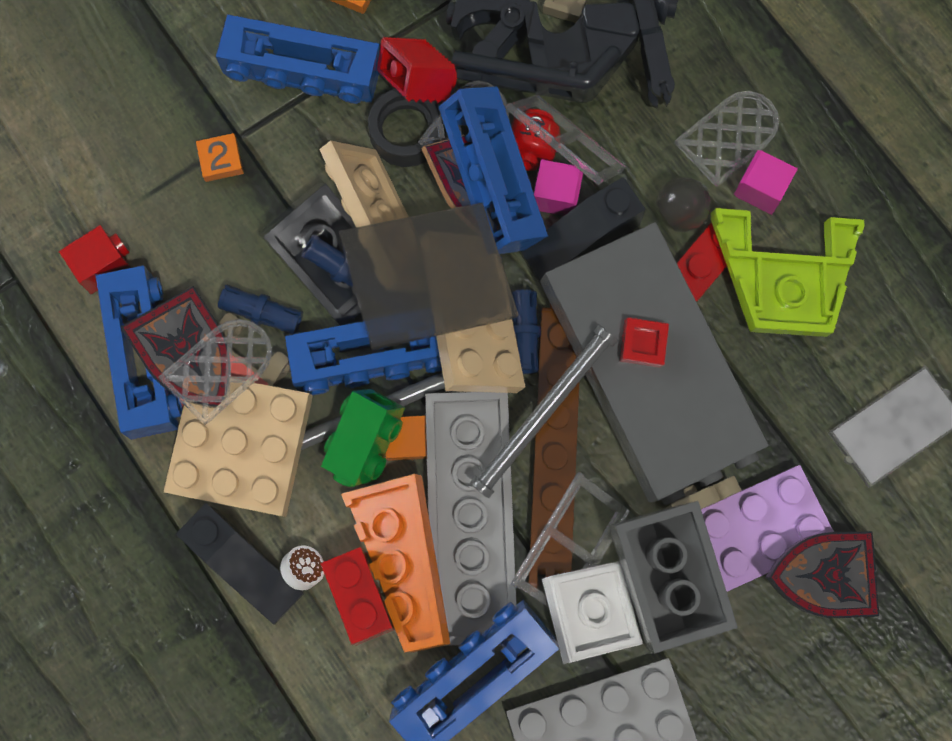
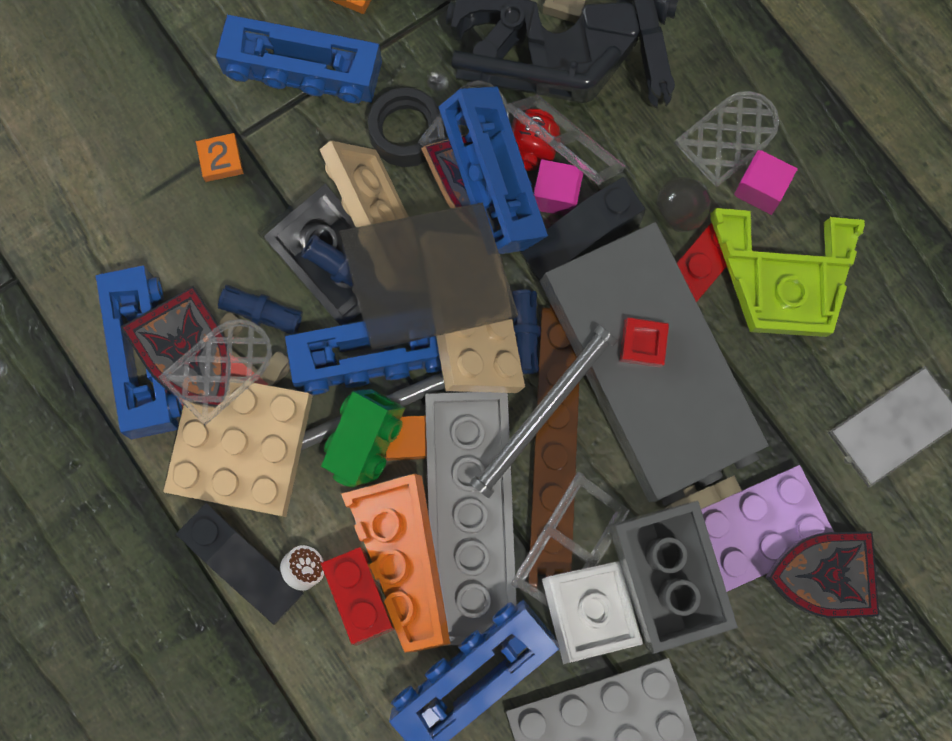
(95, 255): red brick -> none
(416, 69): red brick -> none

